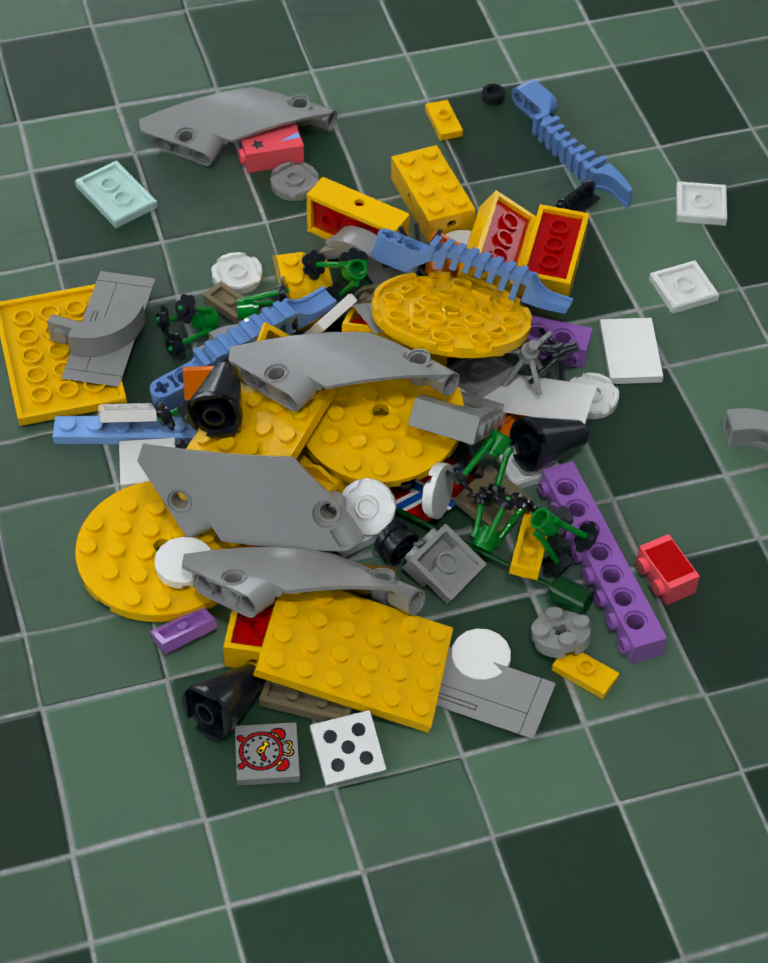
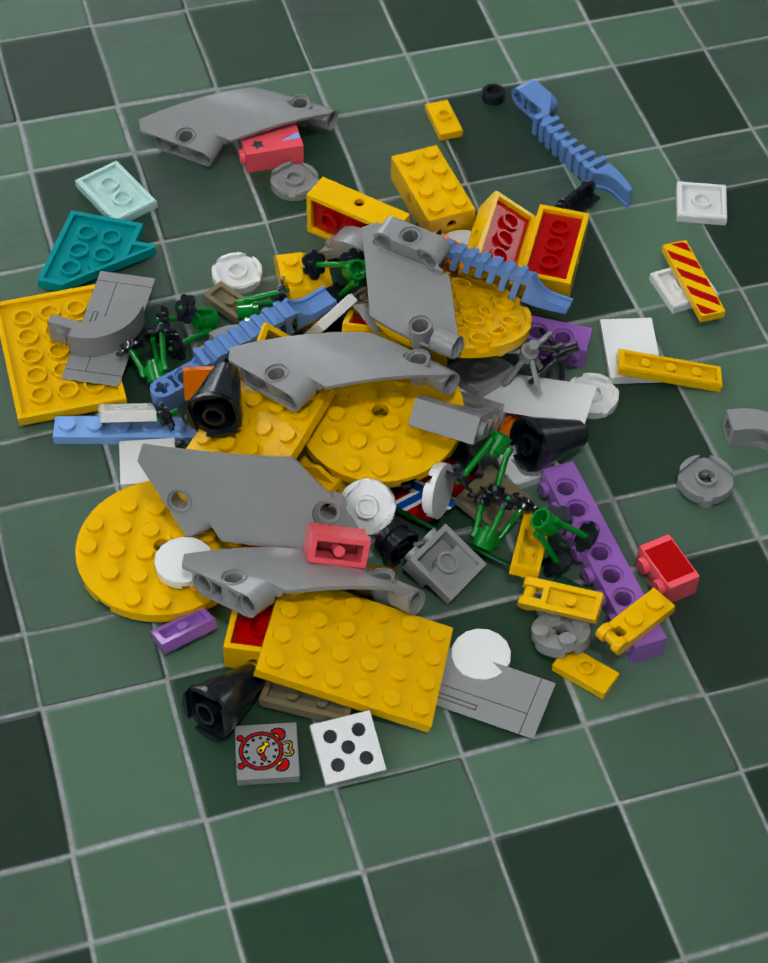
(92, 245): none -> teal wing
(155, 336): none -> plant
(336, 545): none -> coral brick
(409, 287): none -> light grey panel
(561, 600): none -> yellow plate
(635, 621): none -> yellow plate
(669, 370): none -> yellow tile
(693, 281): none -> yellow tile
(705, 492): none -> light grey plate

